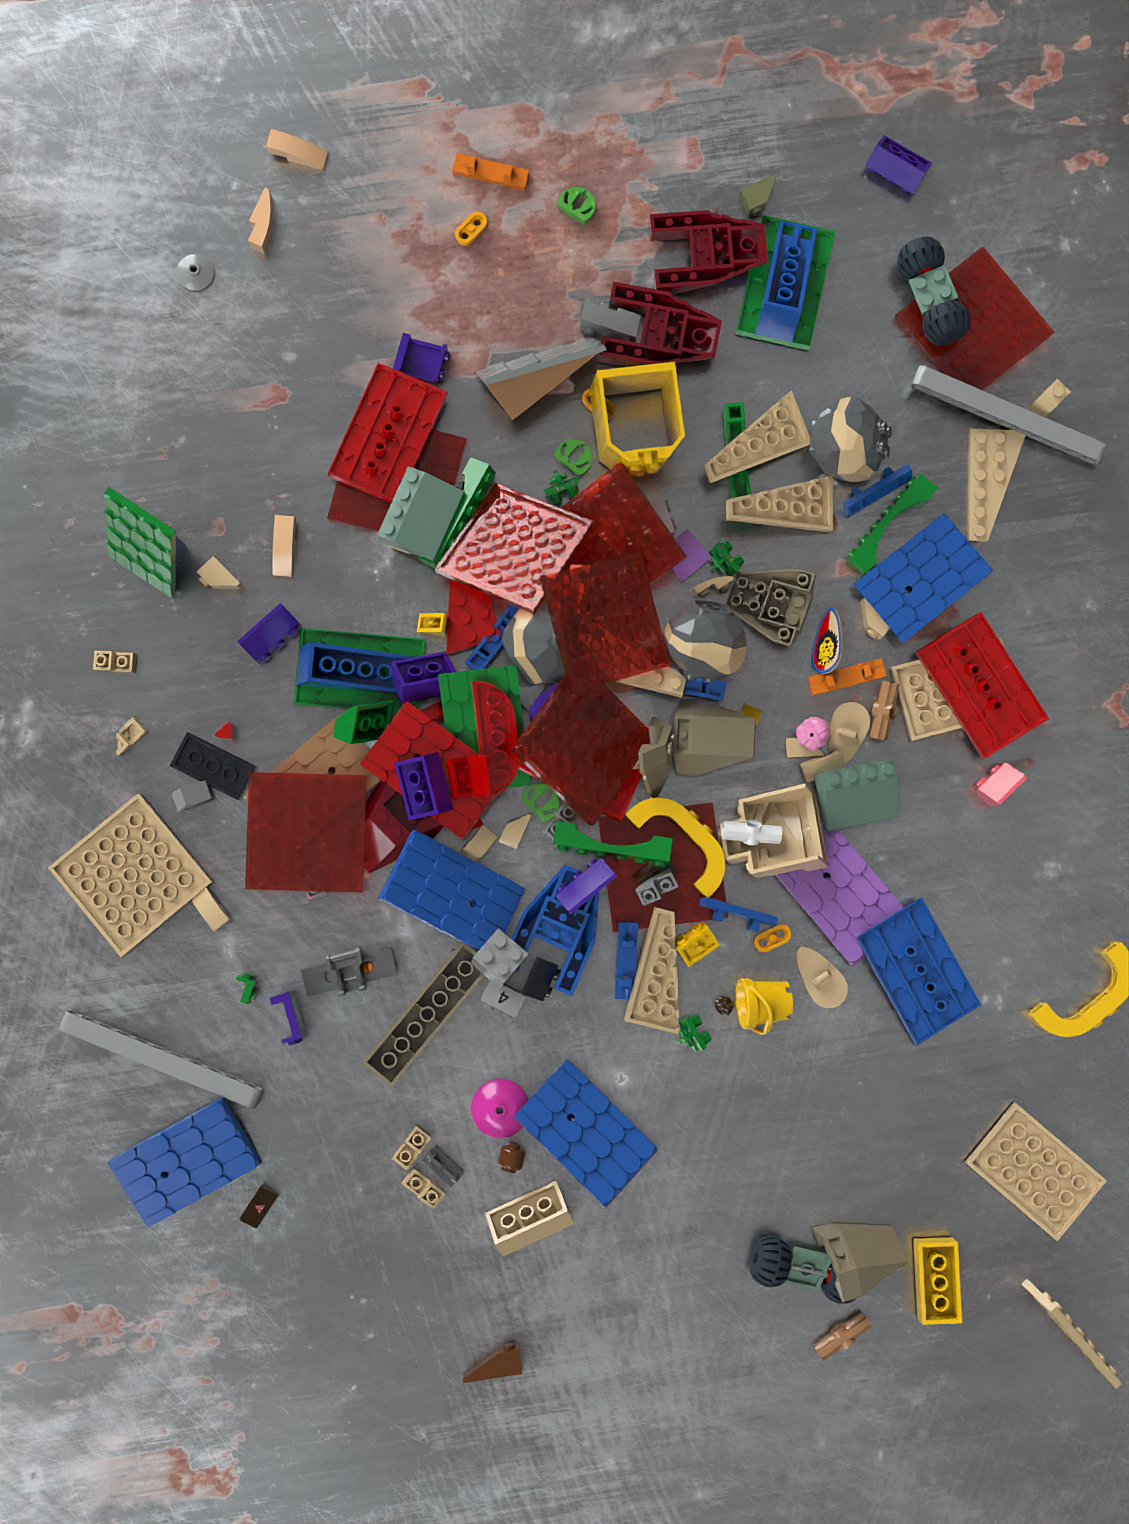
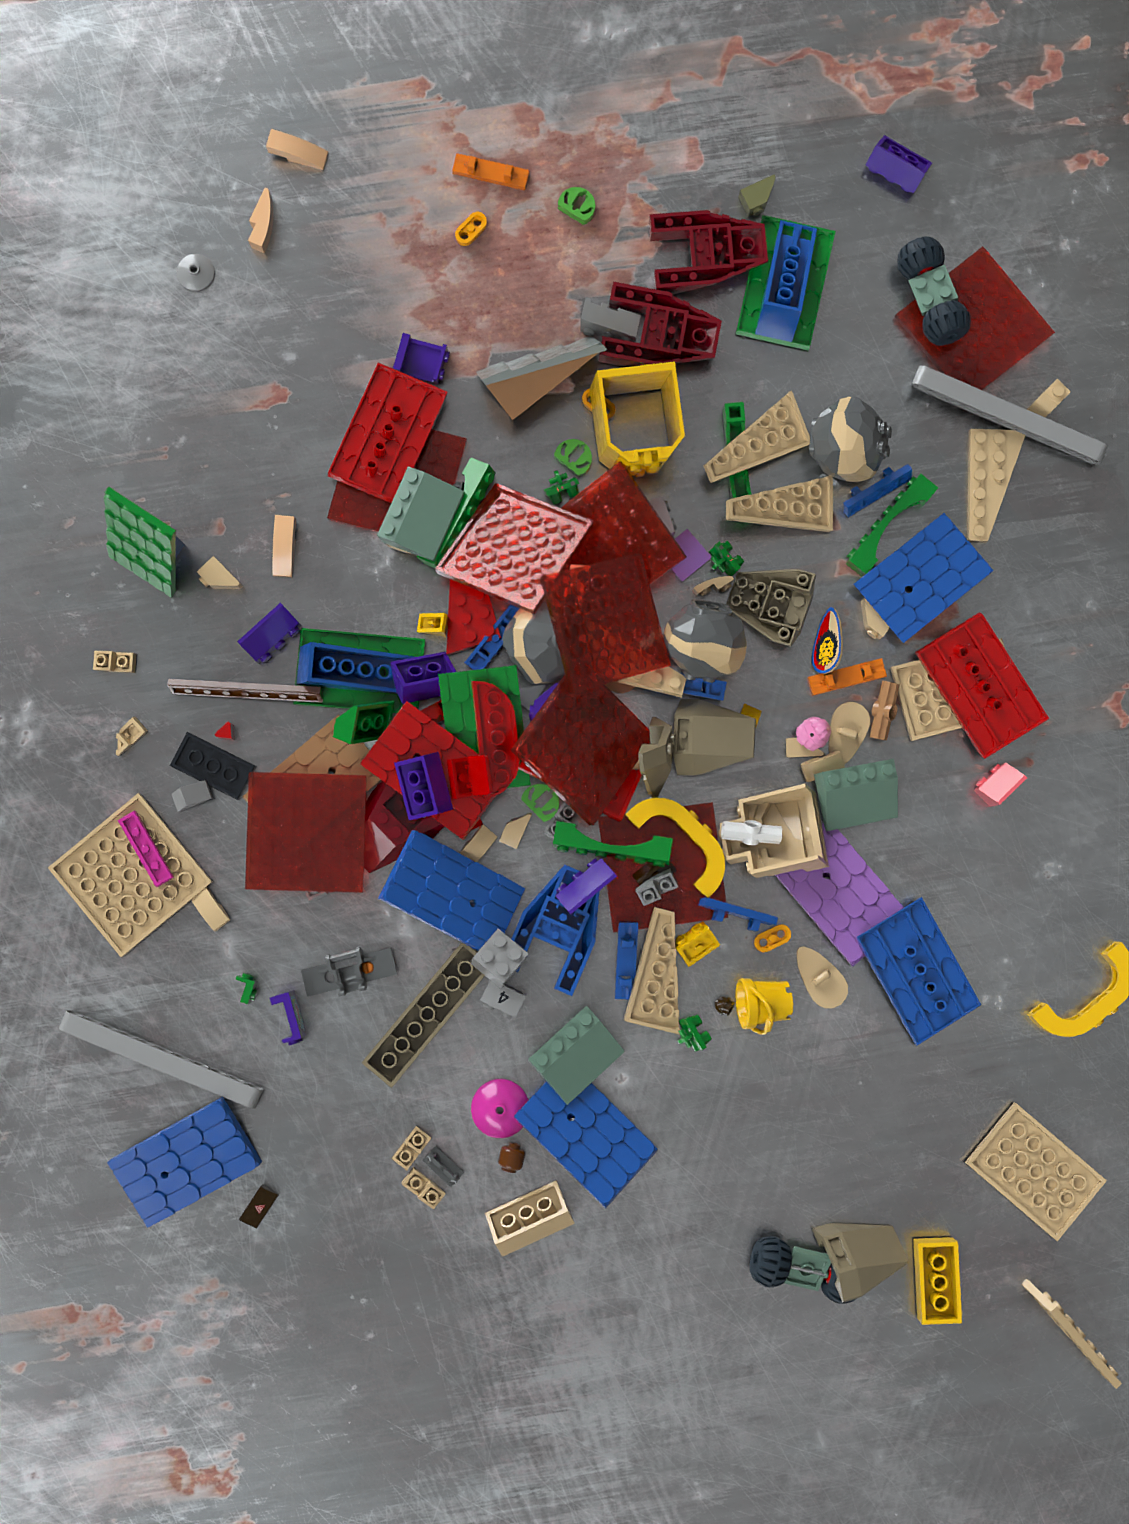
(146, 848): none -> dark pink tile
(245, 690): none -> tile
(501, 1363): reddish brown slope -> none
(540, 978): black slope -> none
(576, 1055): none -> sand green slope
(842, 1336): medium nougat piece -> none

